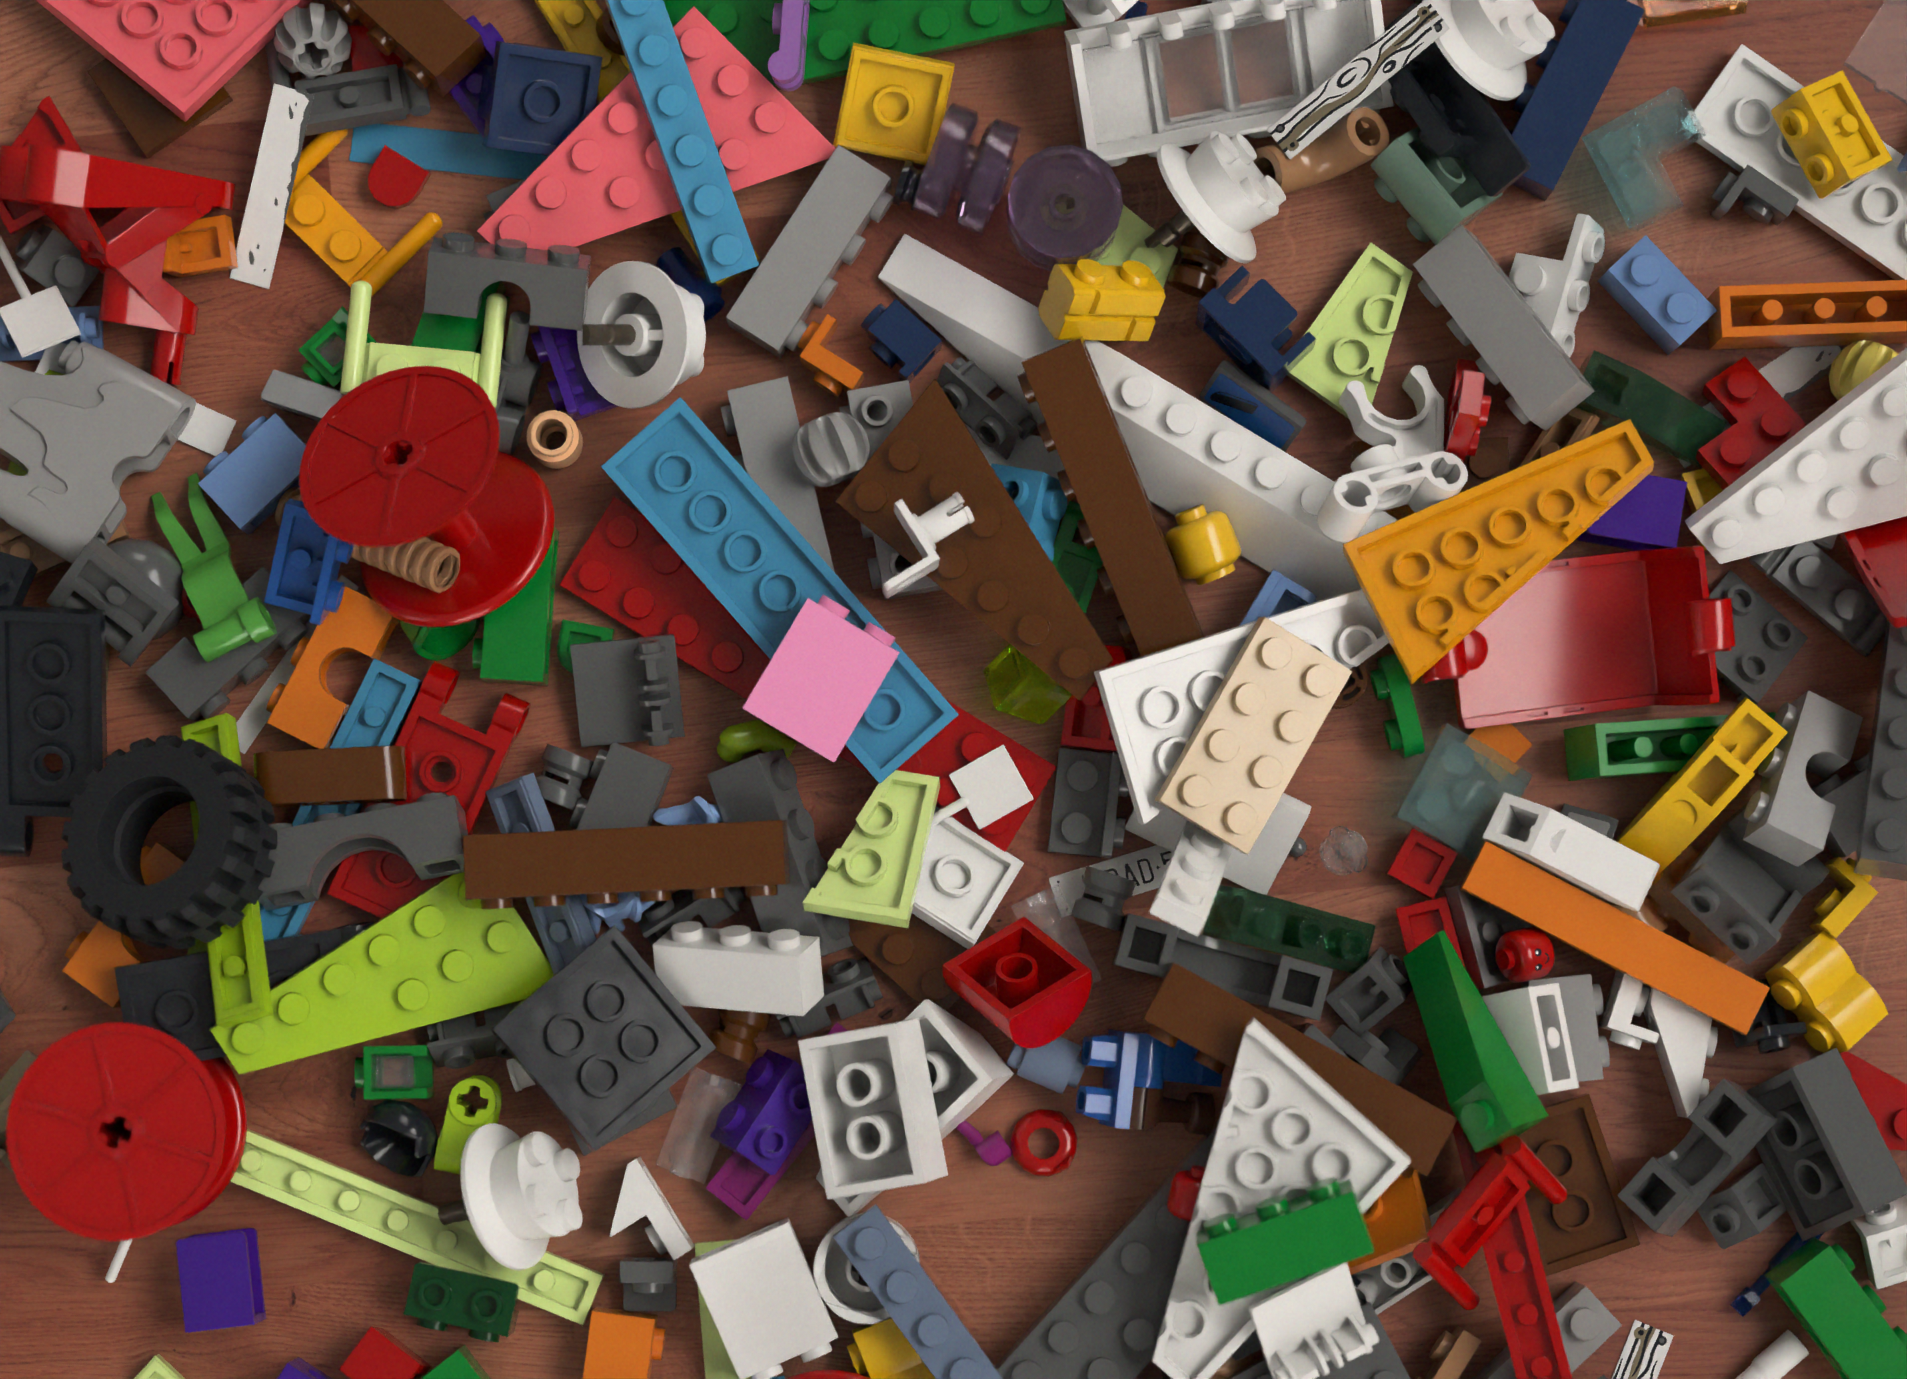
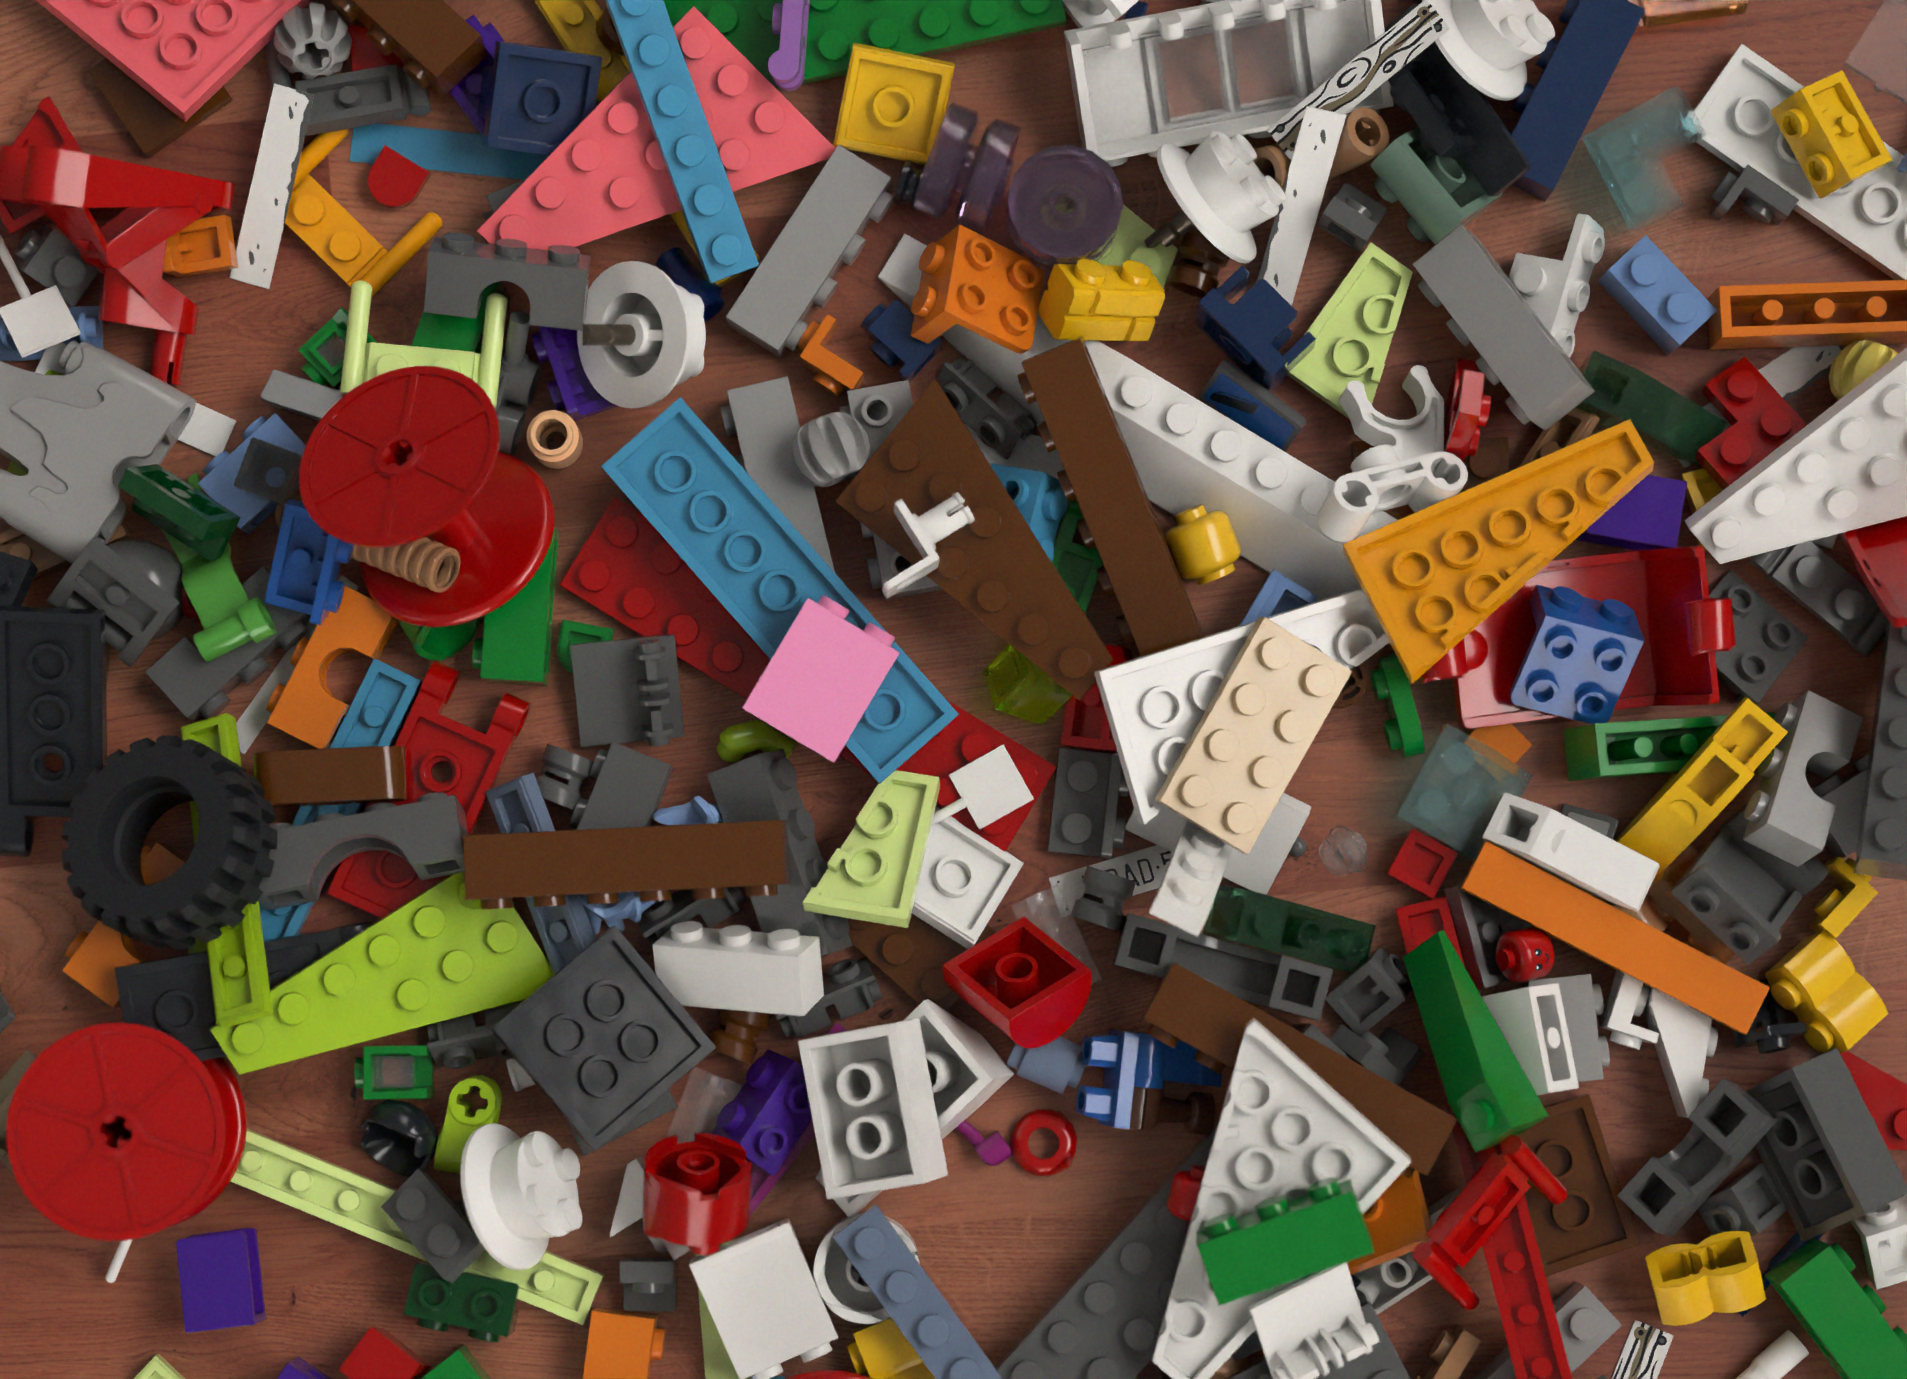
(180, 509): none -> dark green bracket
(258, 461): none -> clear smoke piece
(434, 1225): none -> dark grey plate
(696, 1192): none -> red brick
(978, 287): none -> orange bracket
(1304, 194): none -> white sticker
(1352, 217): none -> dark grey bracket
(1577, 655): none -> blue bracket
(1705, 1278): none -> yellow brick

